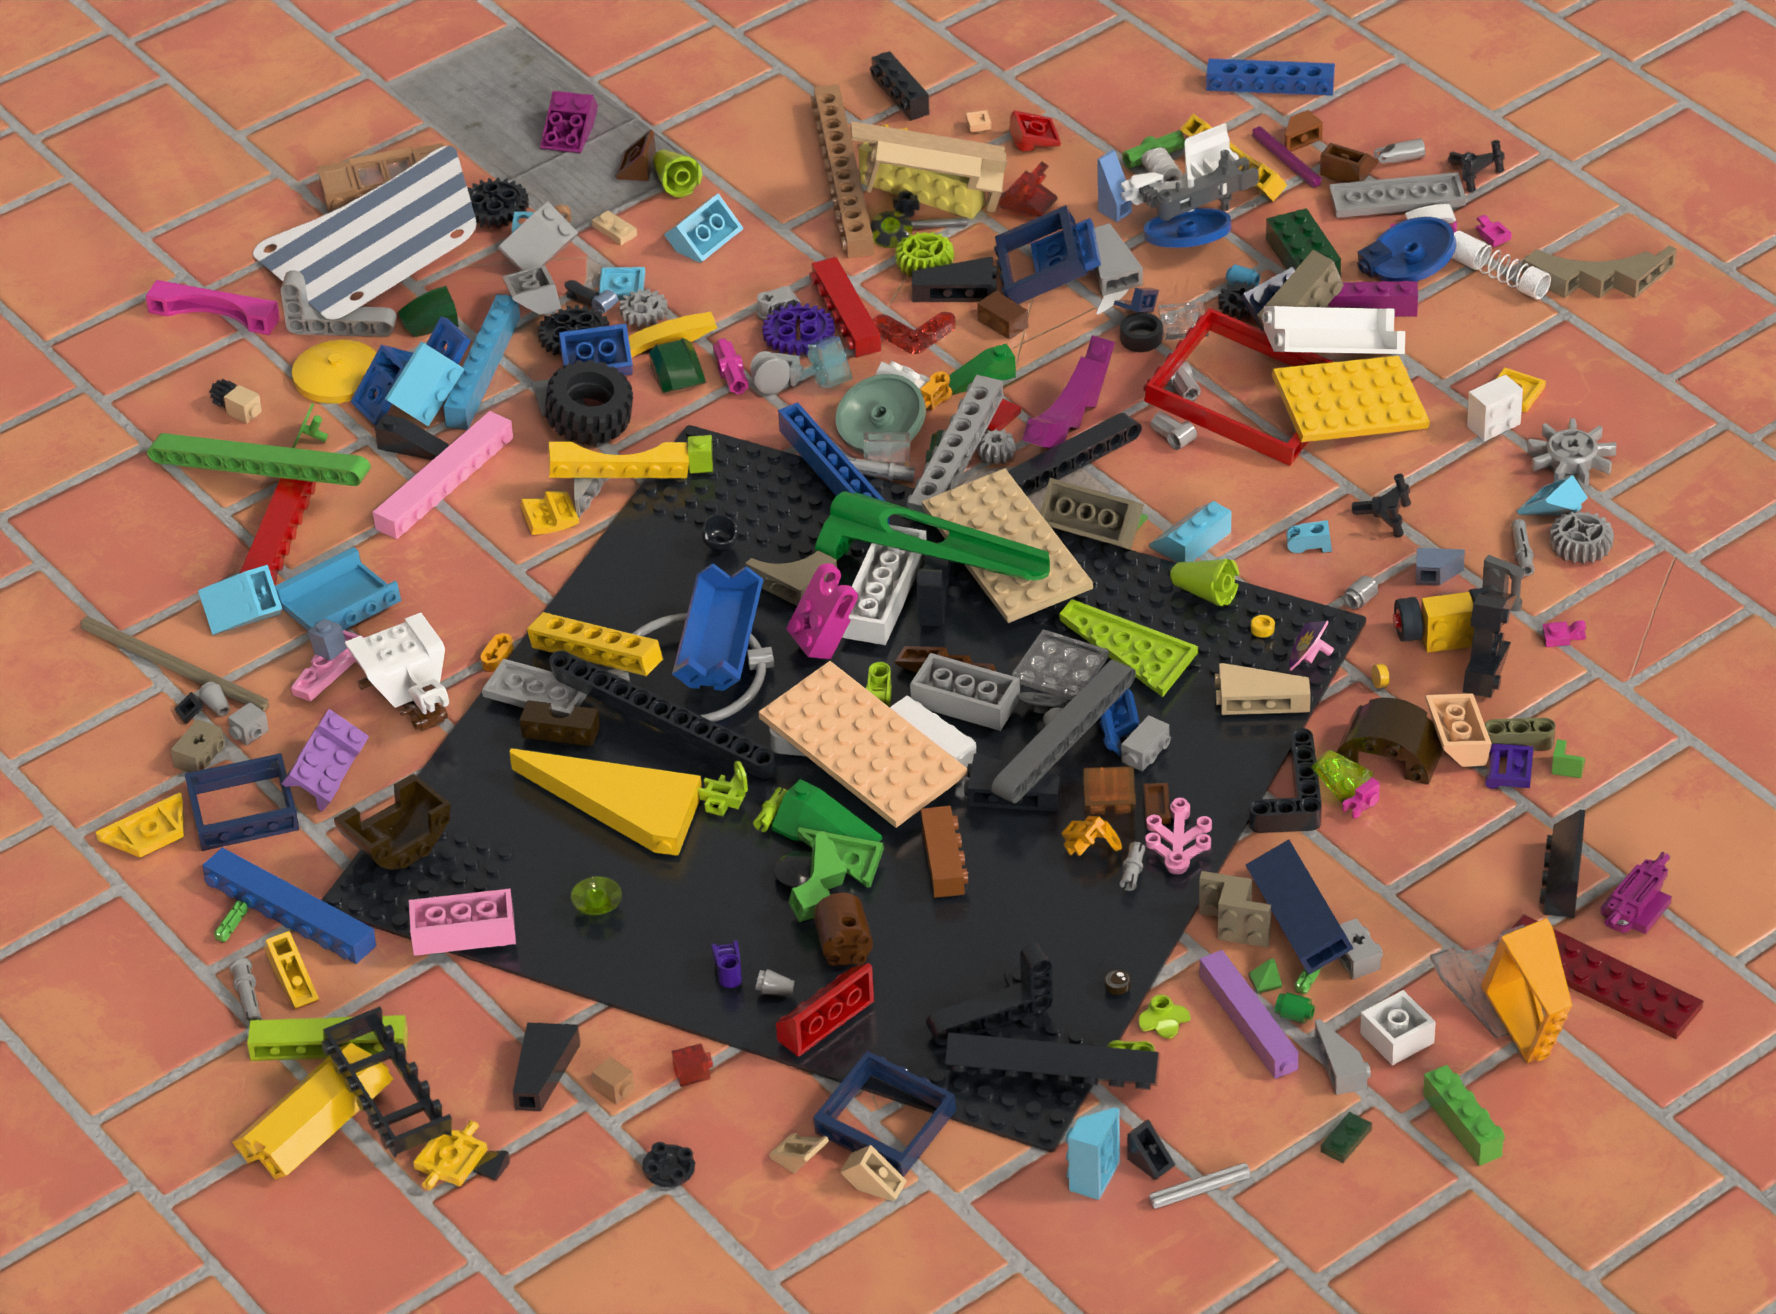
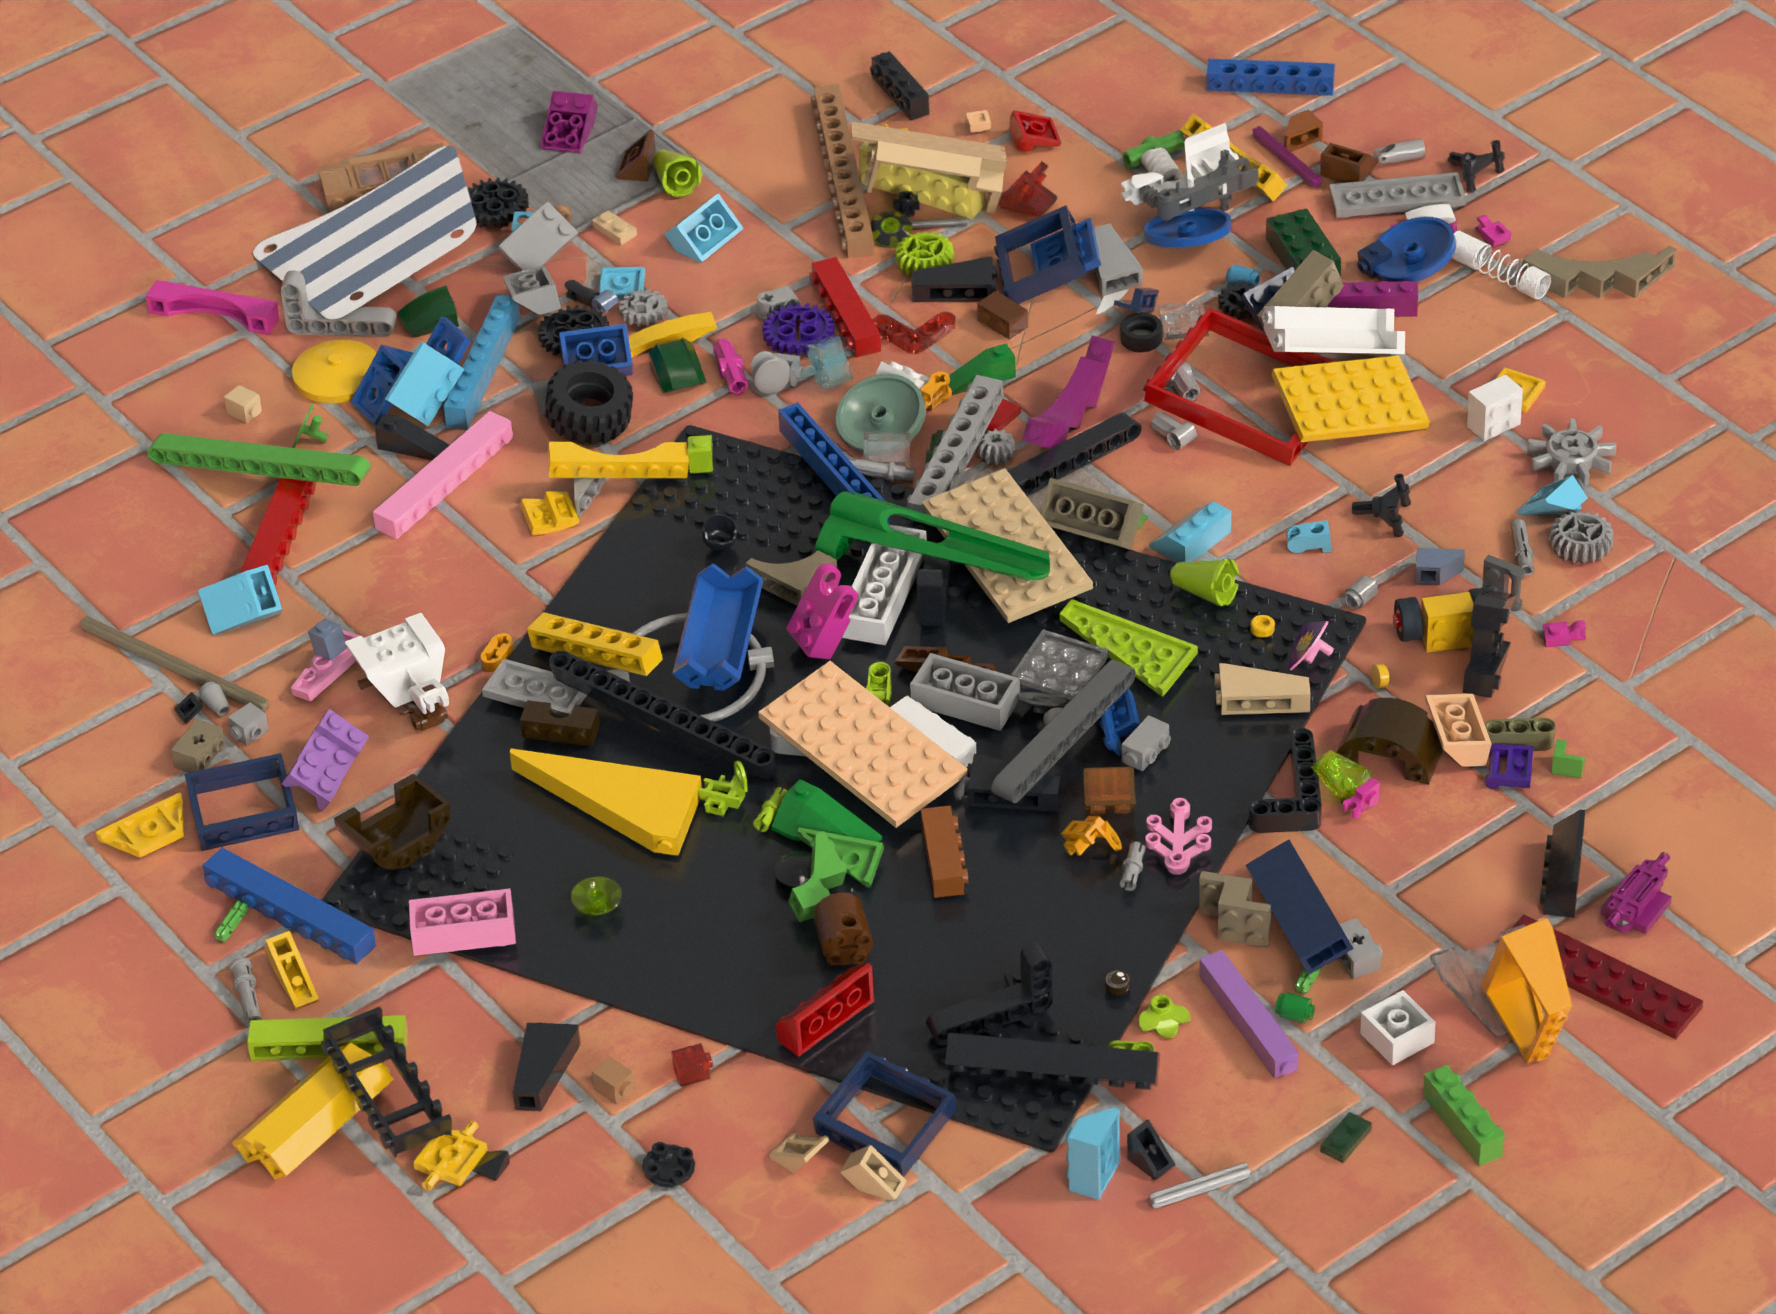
(219, 390): black gear -> none
(336, 591): dark azure panel -> none
(727, 963): dark purple piece -> none
(774, 983): light grey cone -> none
(1109, 188): medium blue slope -> none
(1157, 801): reddish brown tile -> none
(1266, 977): bright green slope -> none
(1341, 1060): light grey slope -> none

